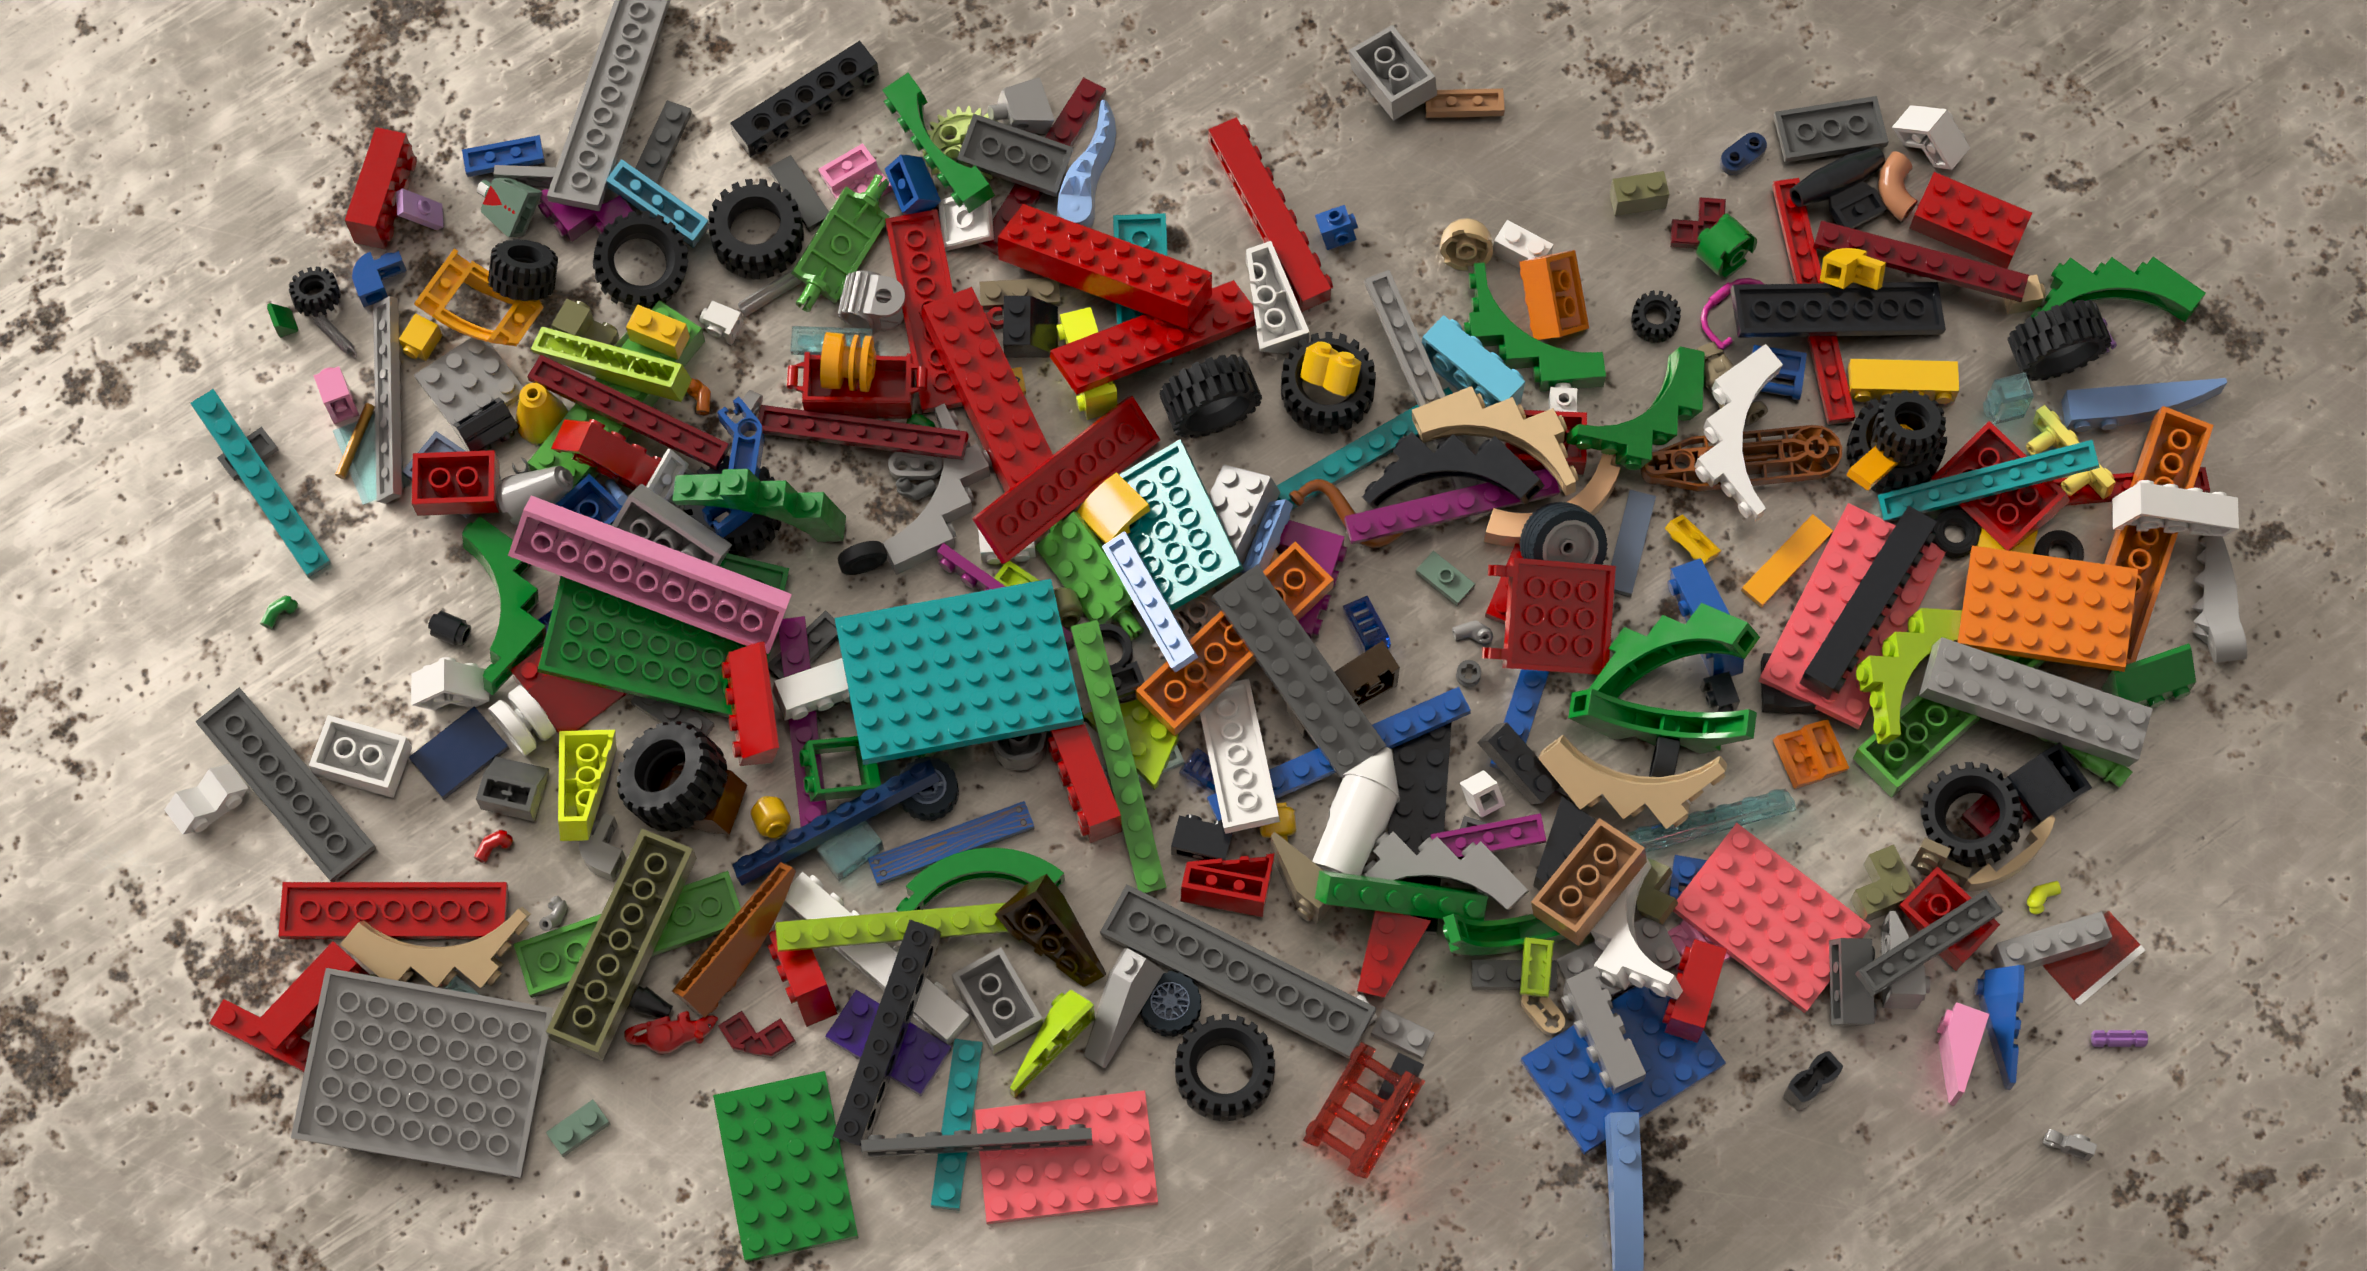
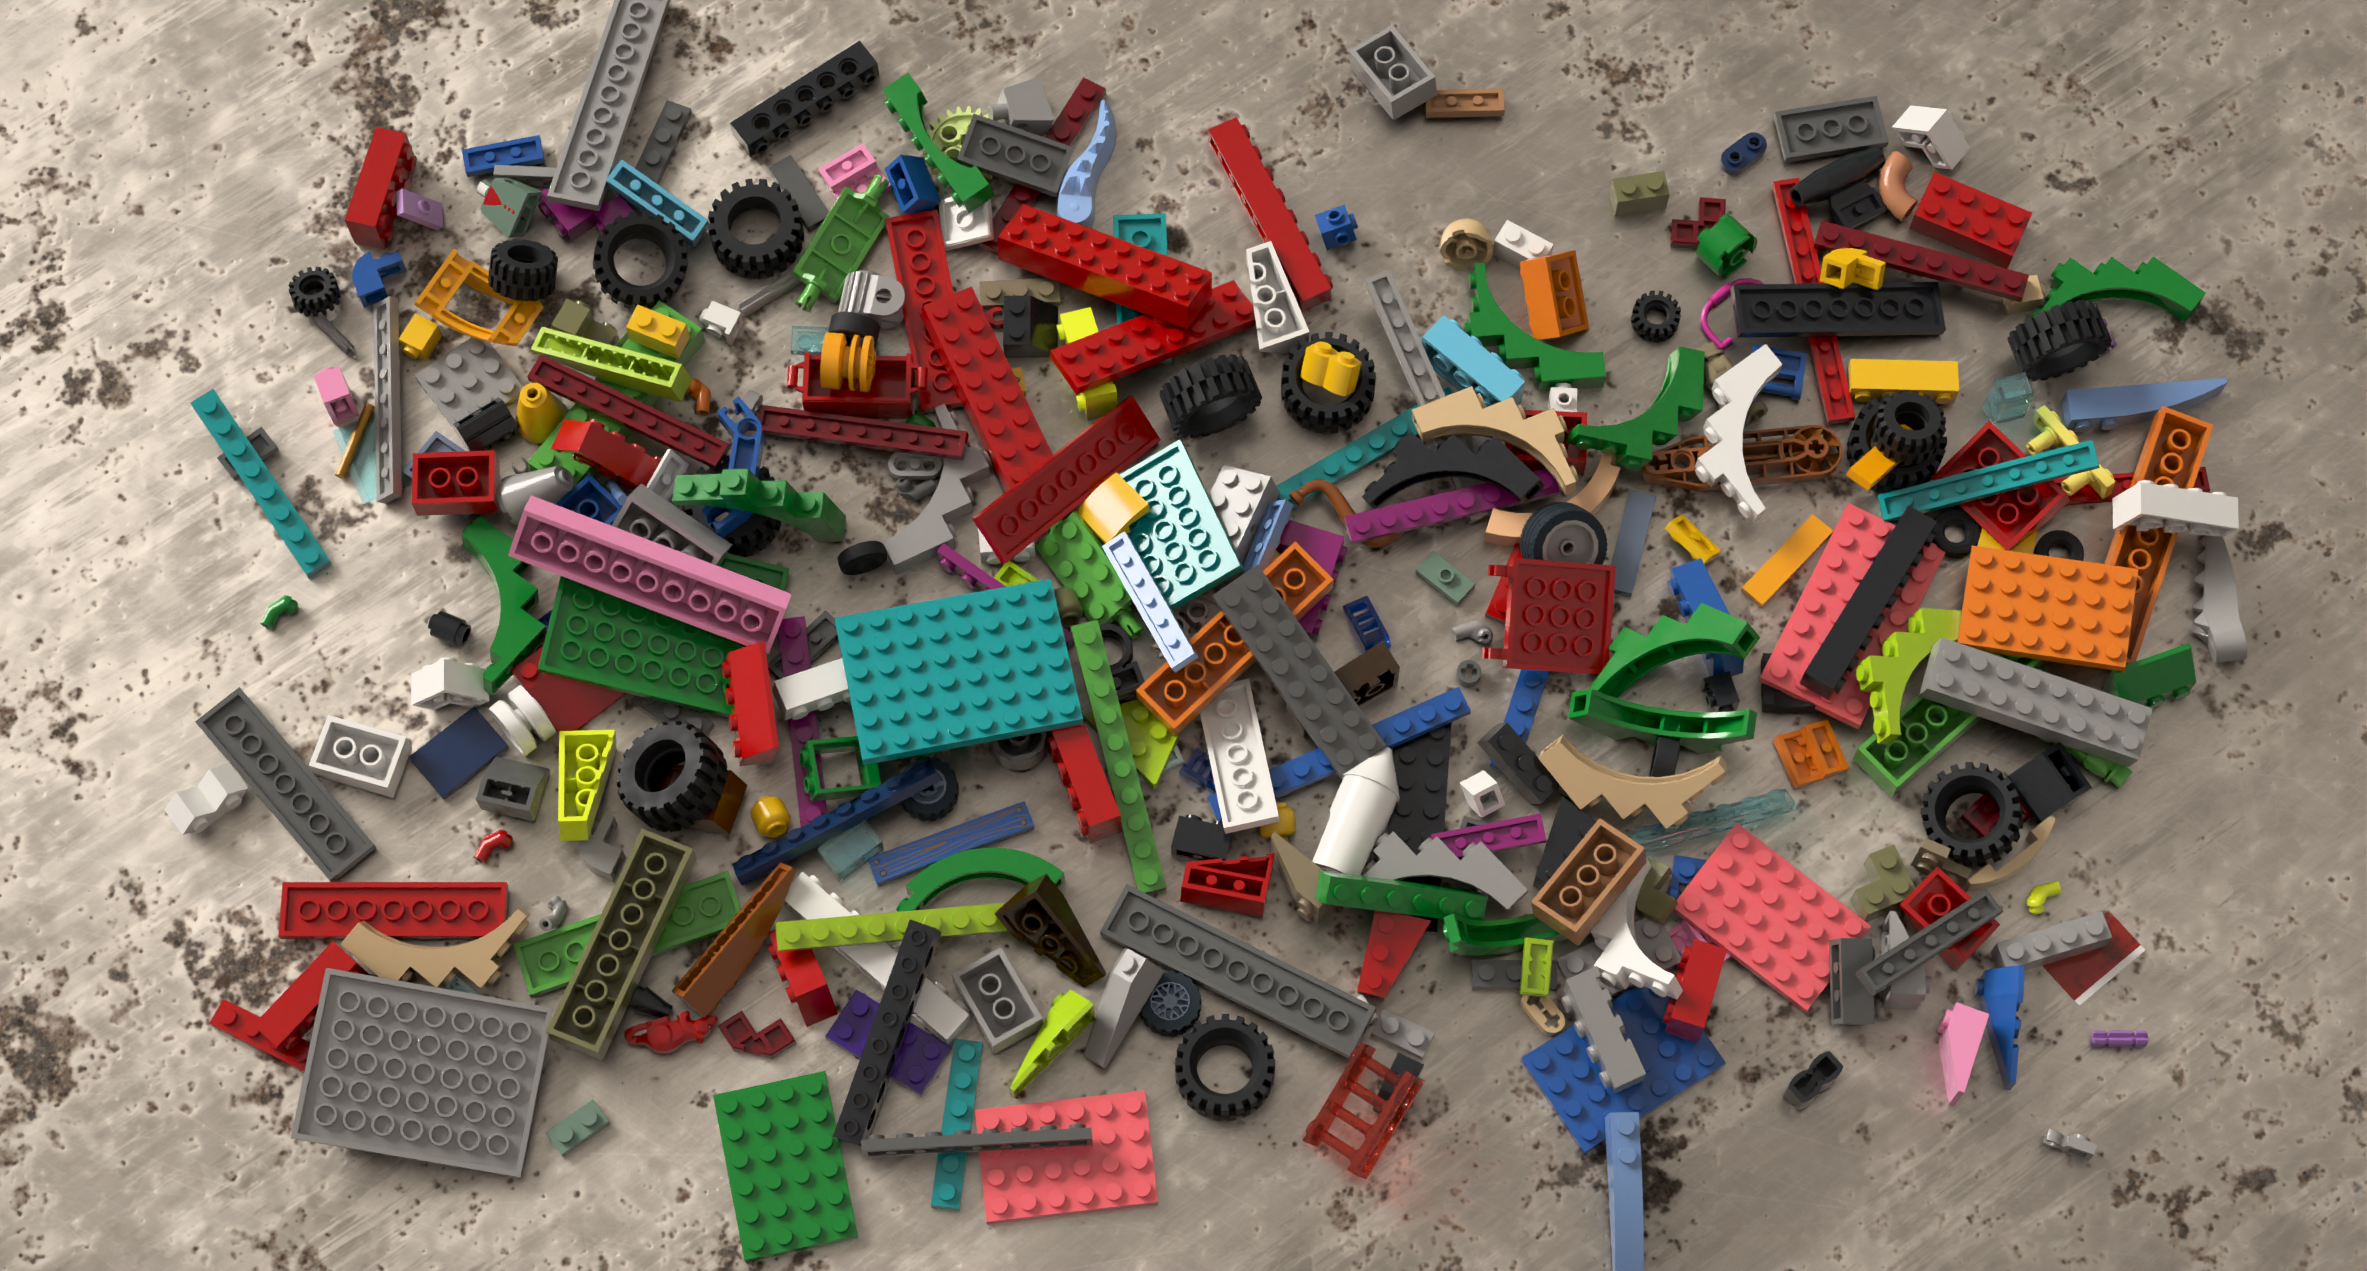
(282, 320): green slope -> none
(854, 324): none -> black tyre

